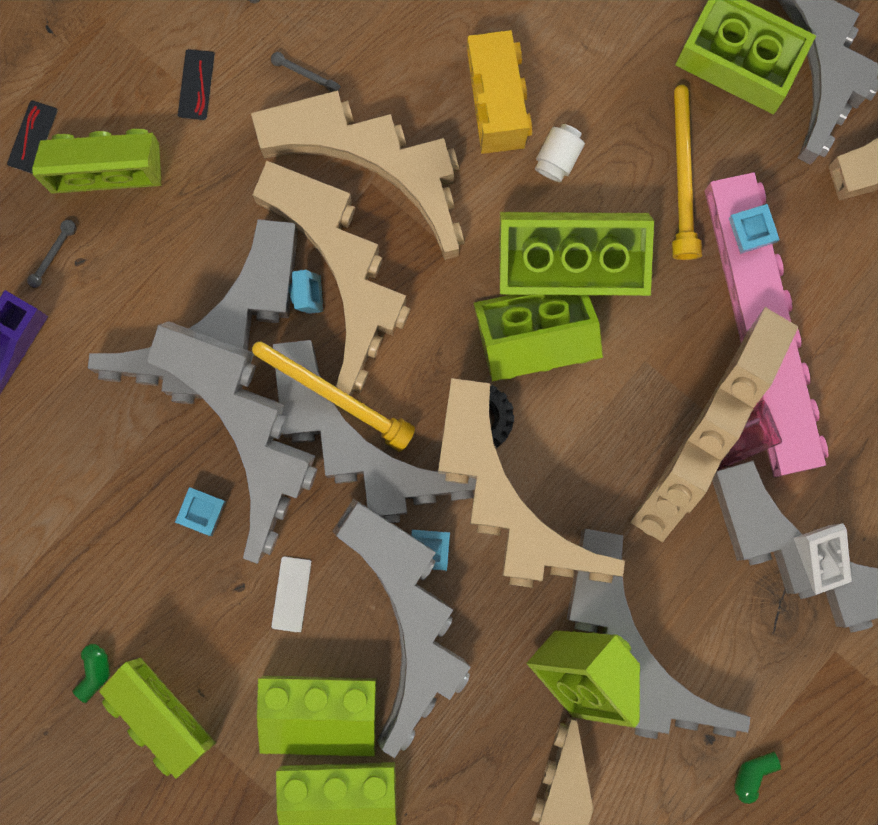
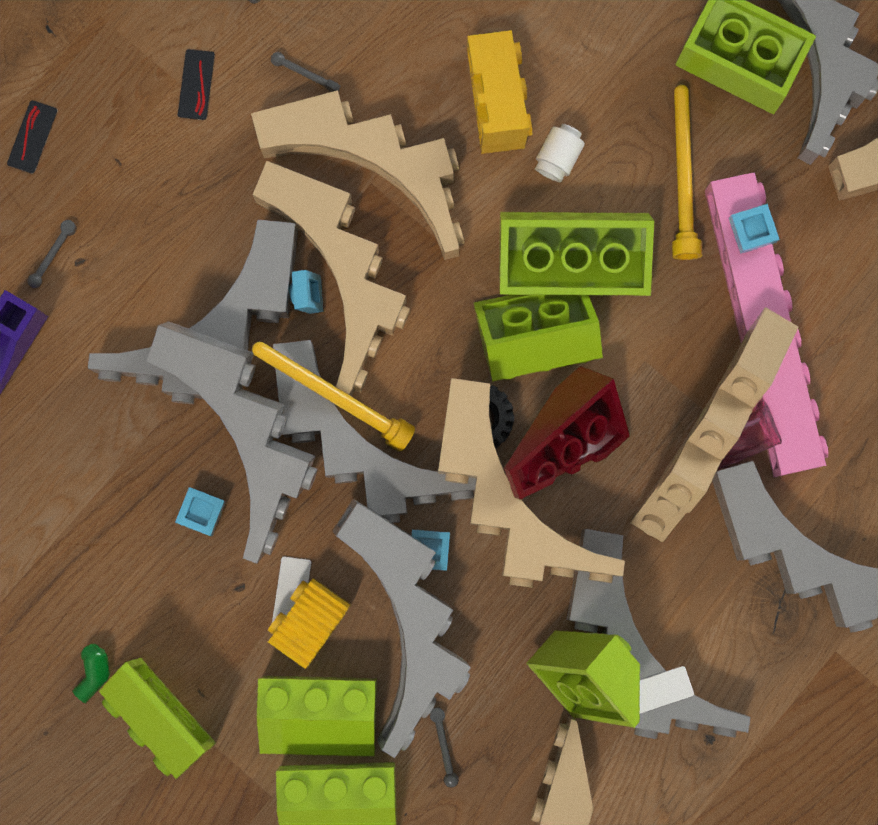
(98, 161): lime slope -> none
(308, 622): none -> yellow brick
(451, 779): none -> dark grey hinge
(575, 426): none -> dark red wedge
(664, 689): none -> white sticker
(751, 775): green arm -> none
(825, 557): white slope -> none

